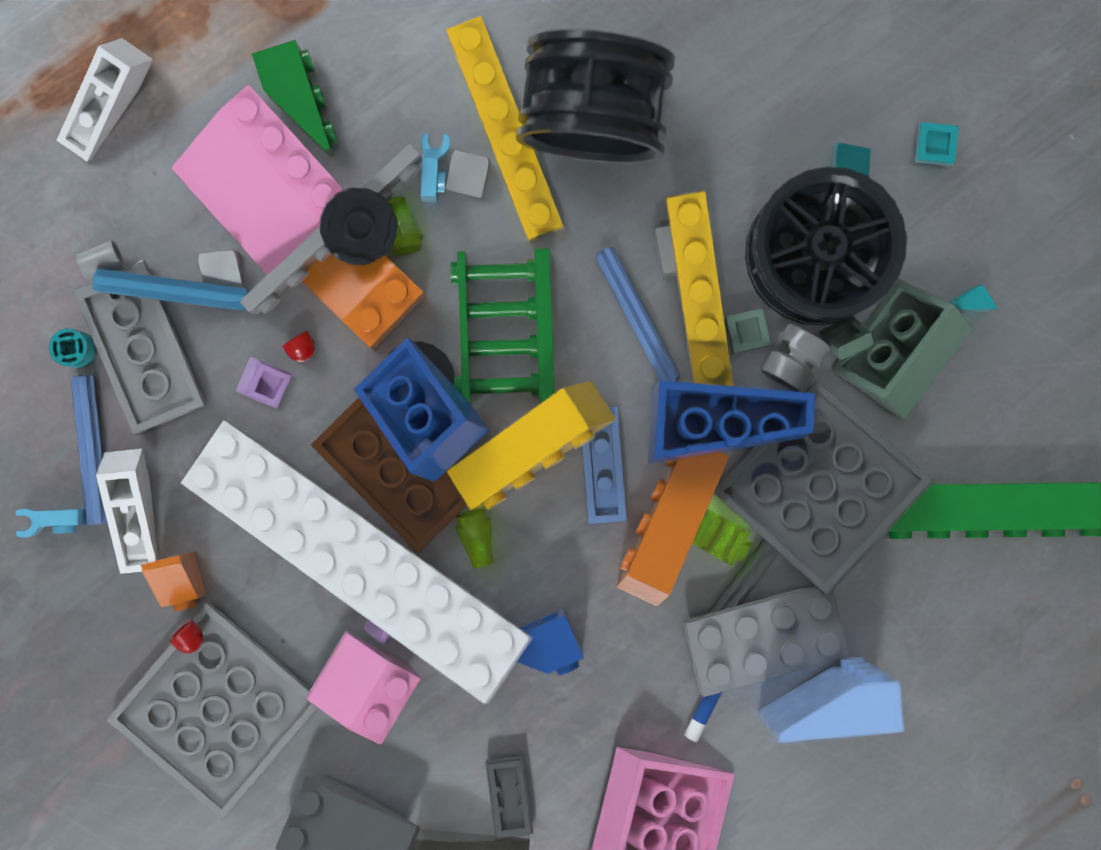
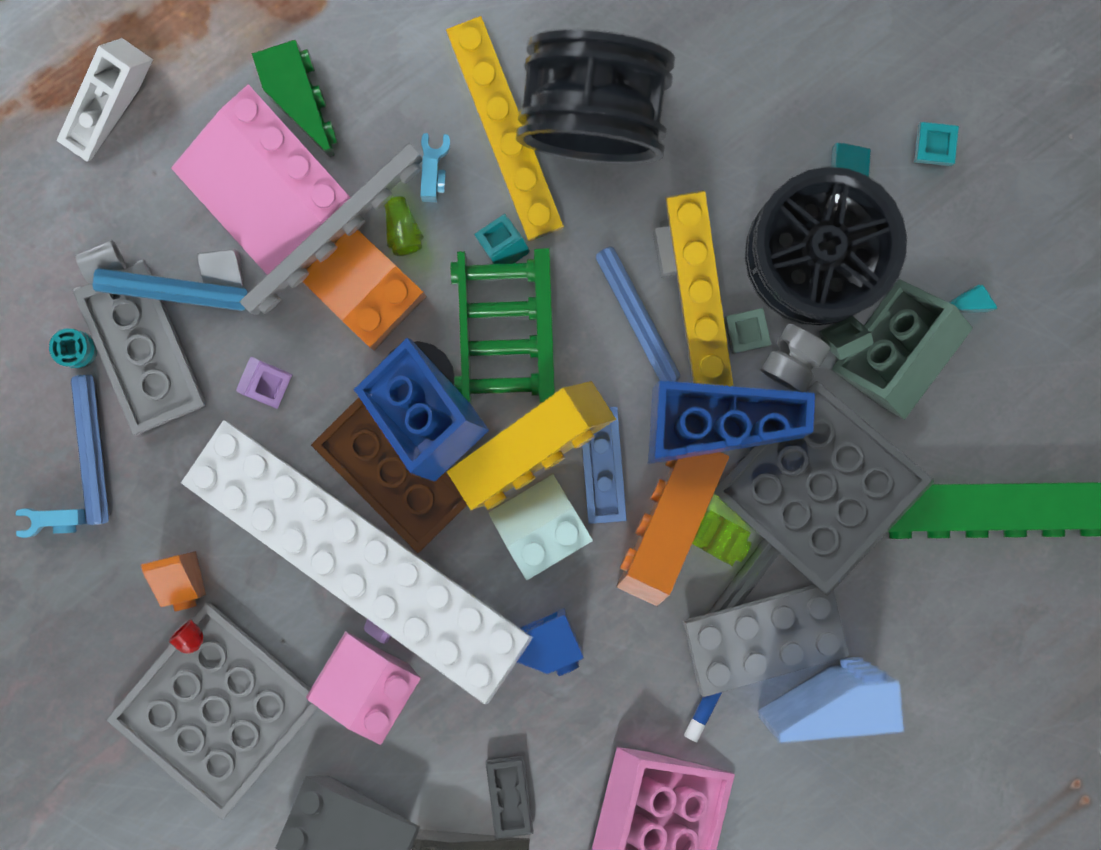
(128, 508): white slope -> none
(300, 347): red hinge -> none
(358, 225): black tile -> none
(467, 173): light grey slope -> none
(476, 536): clear neon green cone -> none
(502, 241): none -> teal slope
(540, 527): none -> light aqua slope

